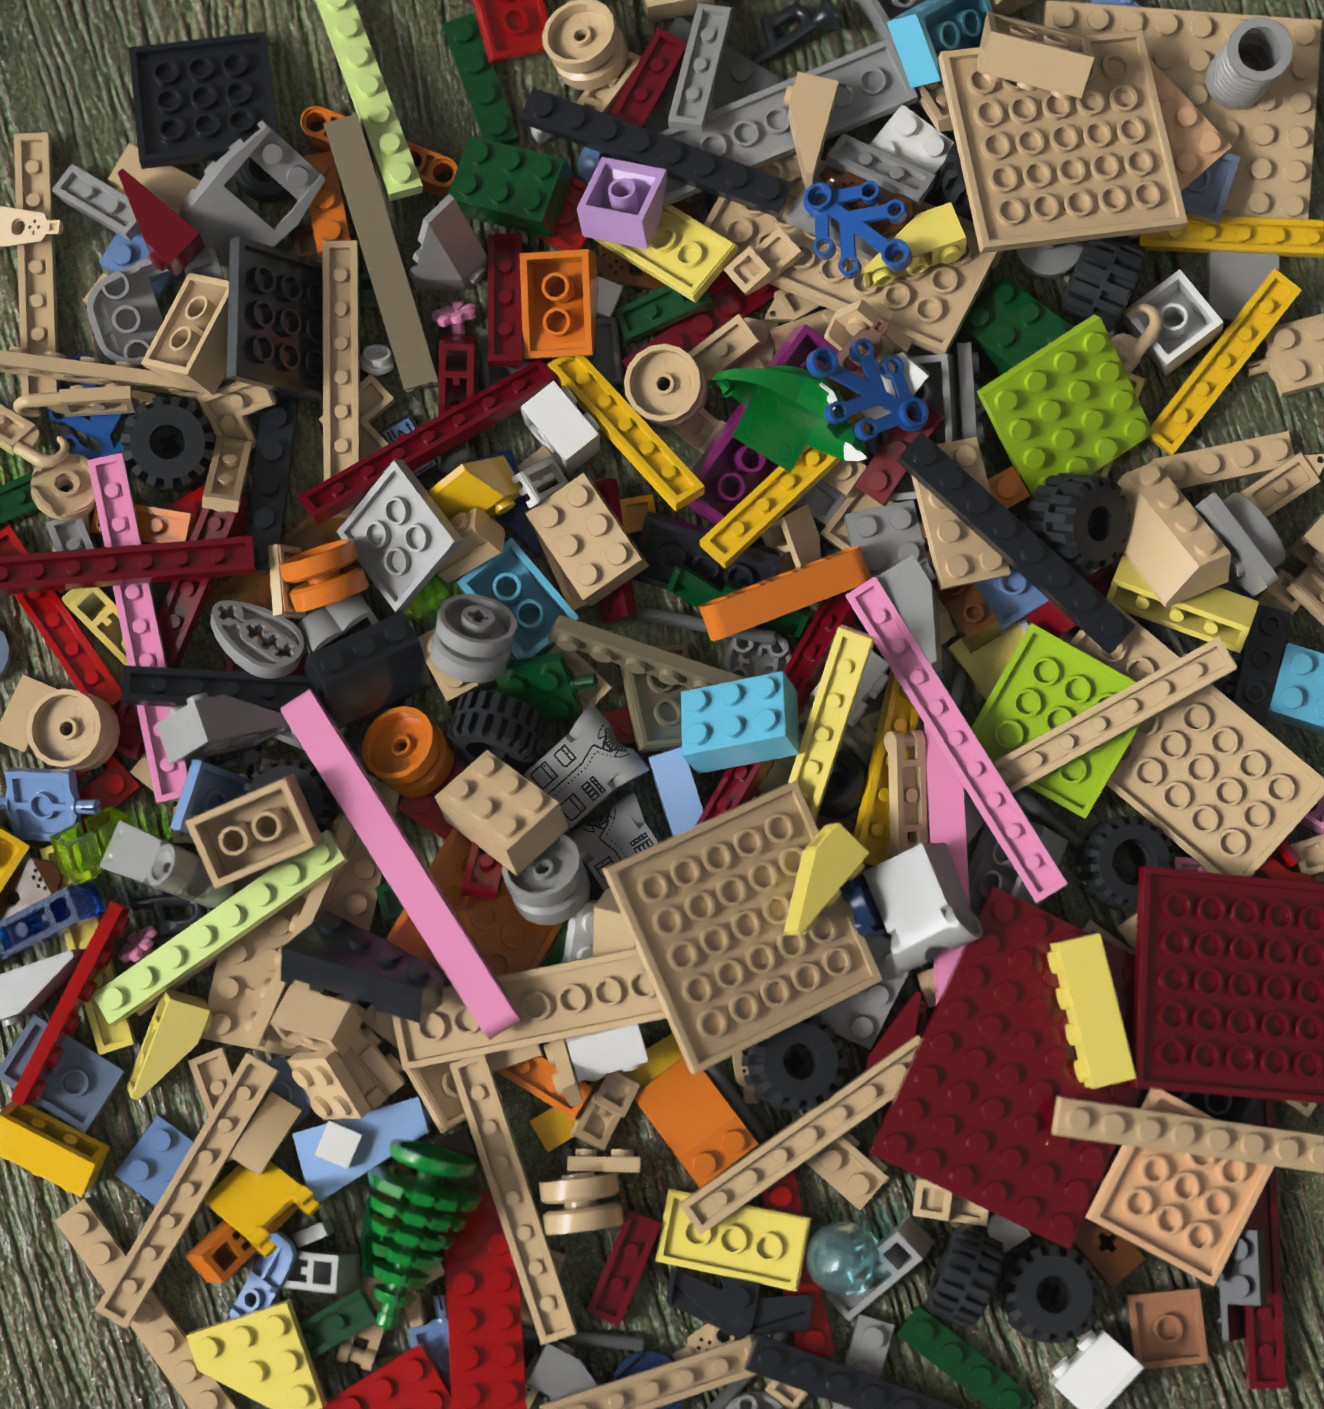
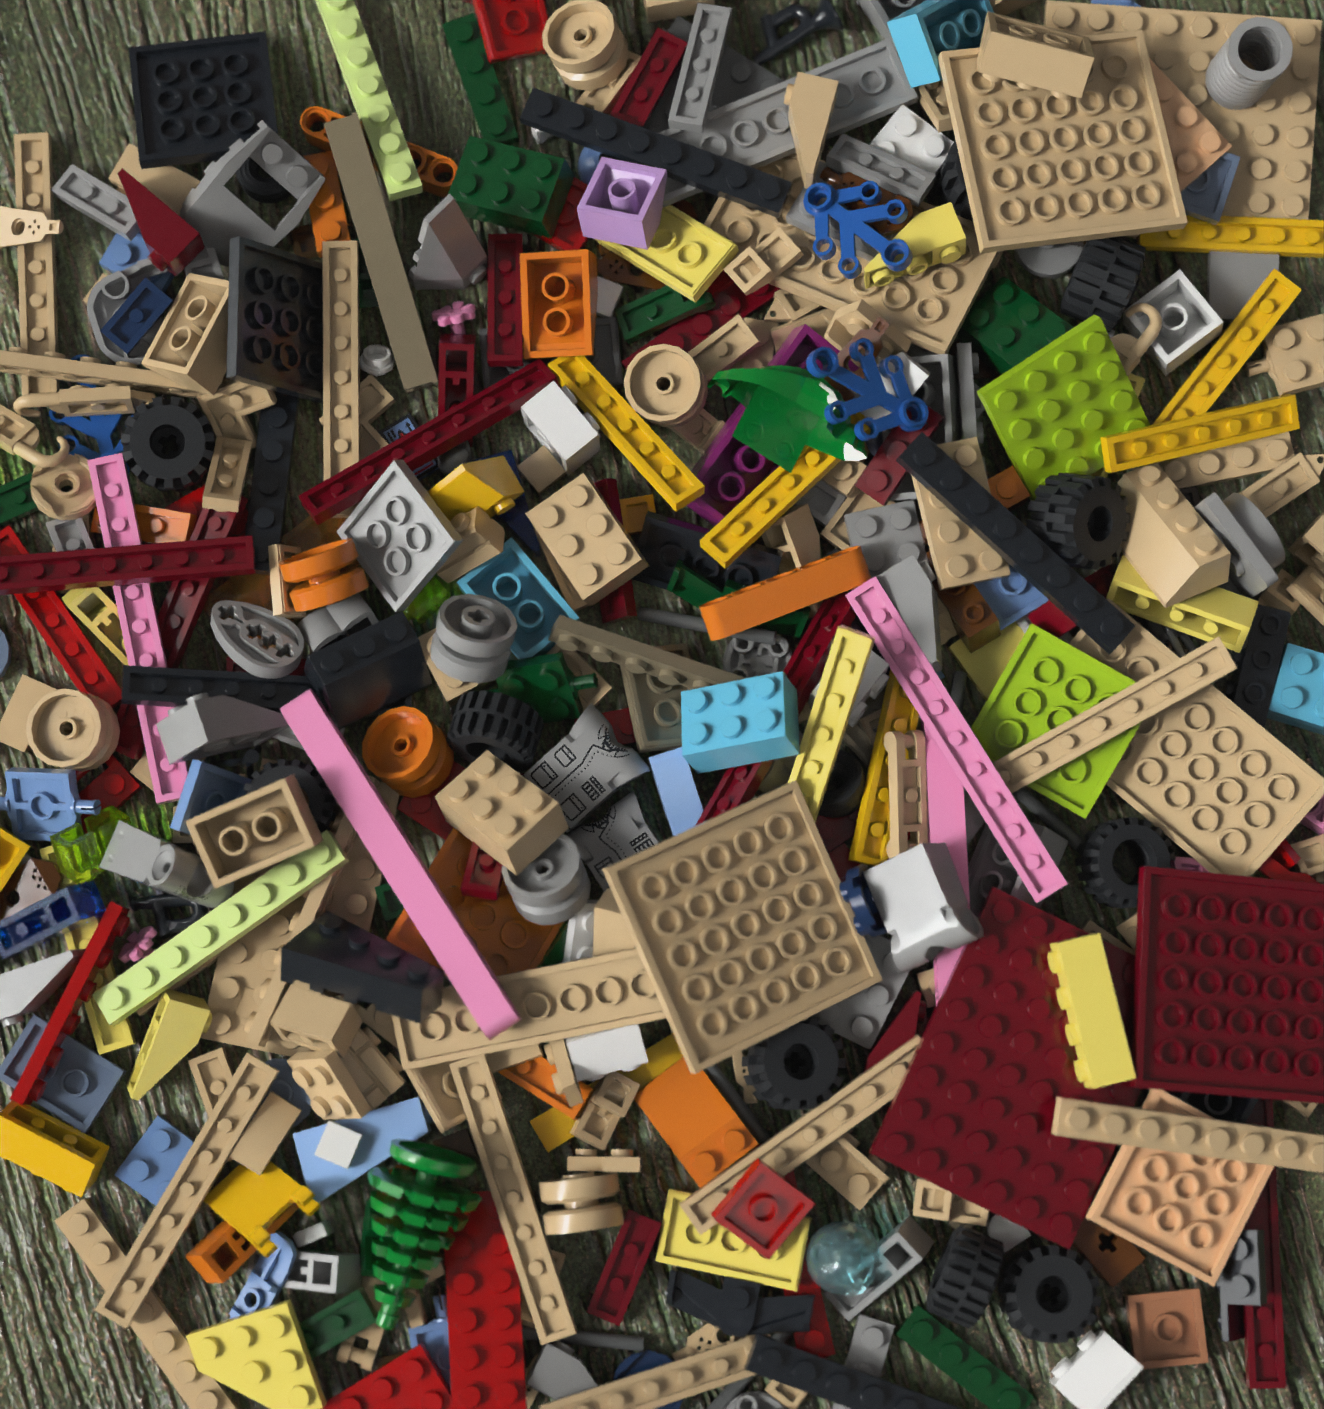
(136, 316): none -> dark blue plate
(530, 487): white tile -> none
(763, 1208): none -> red plate
(822, 870): light yellow slope -> none
(1199, 433): none -> yellow plate

